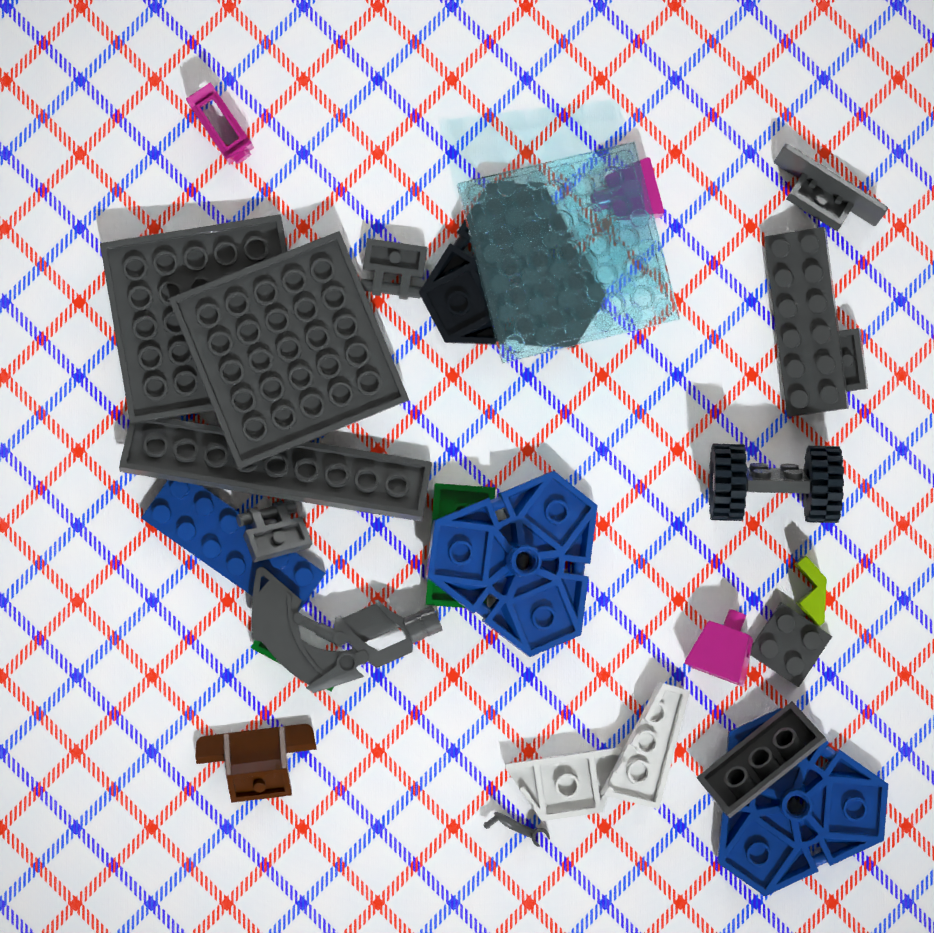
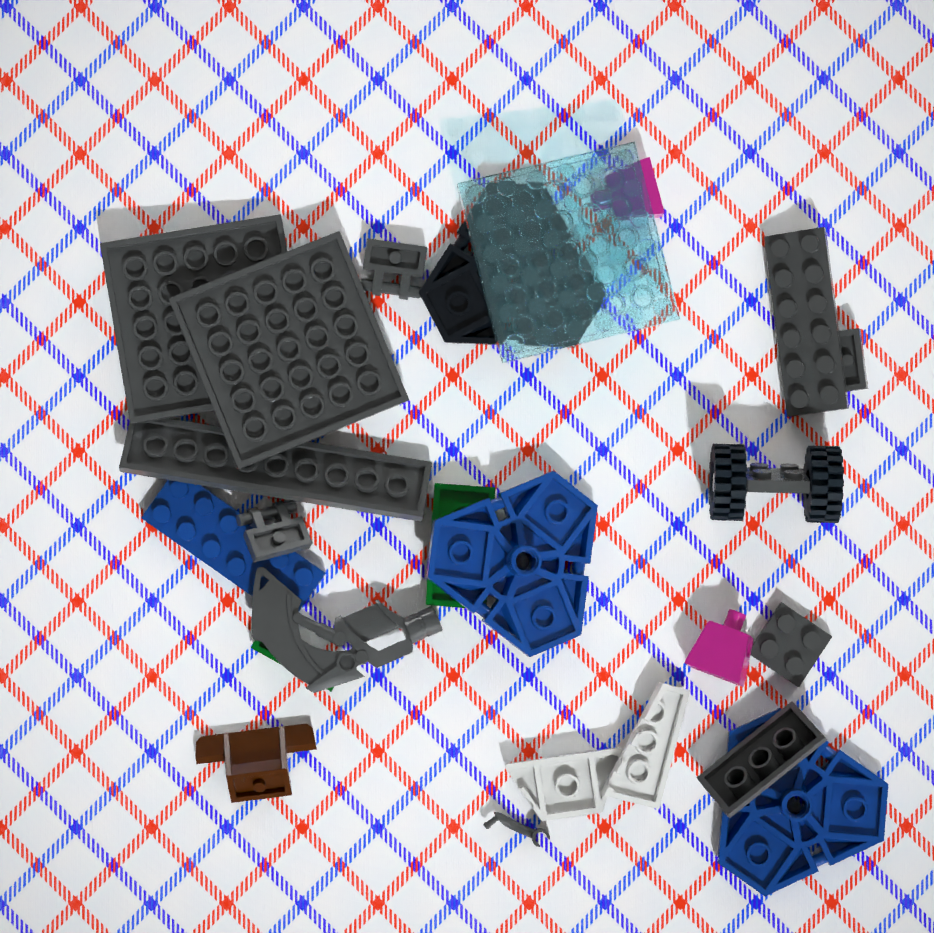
(238, 150): dark pink window -> none
(815, 599): lime slope -> none
(826, 193): dark grey bracket -> none

